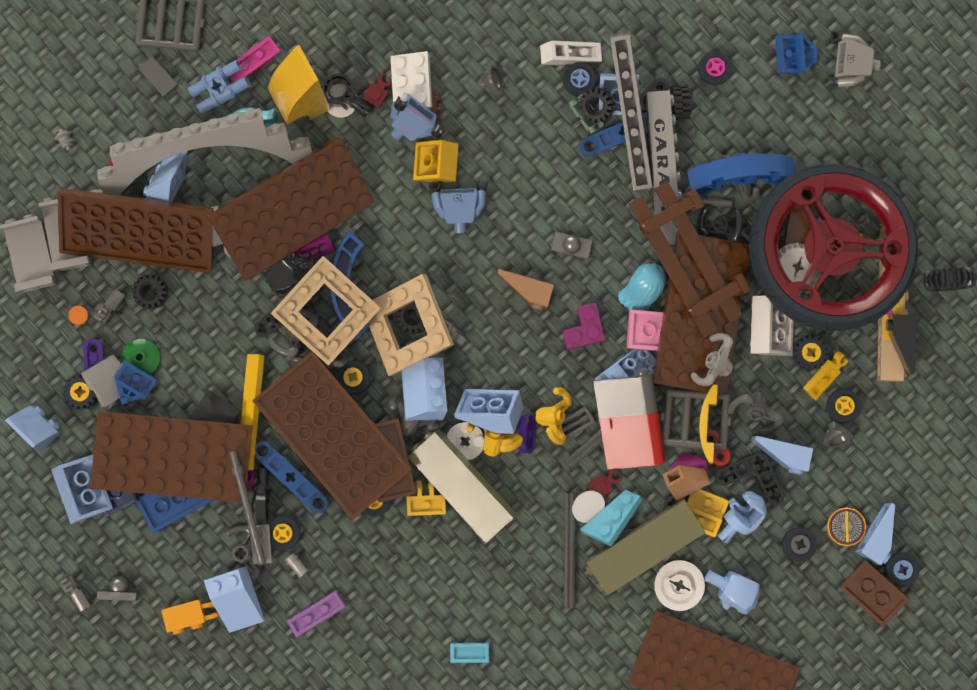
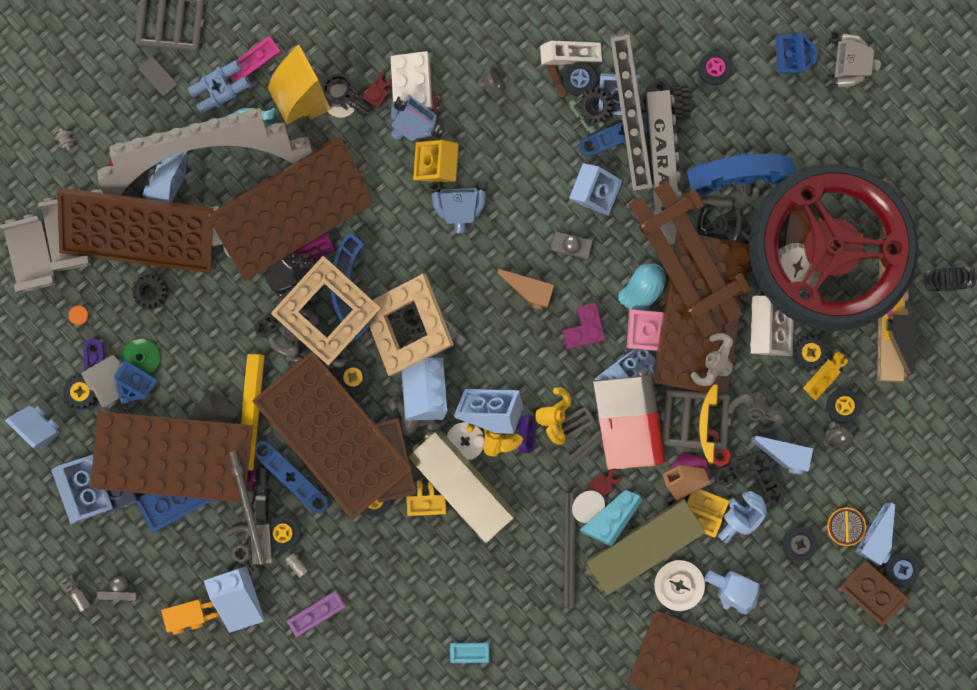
(113, 302): flat silver bar -> none
(556, 81): none -> reddish brown piece
(595, 189): none -> light blue slope

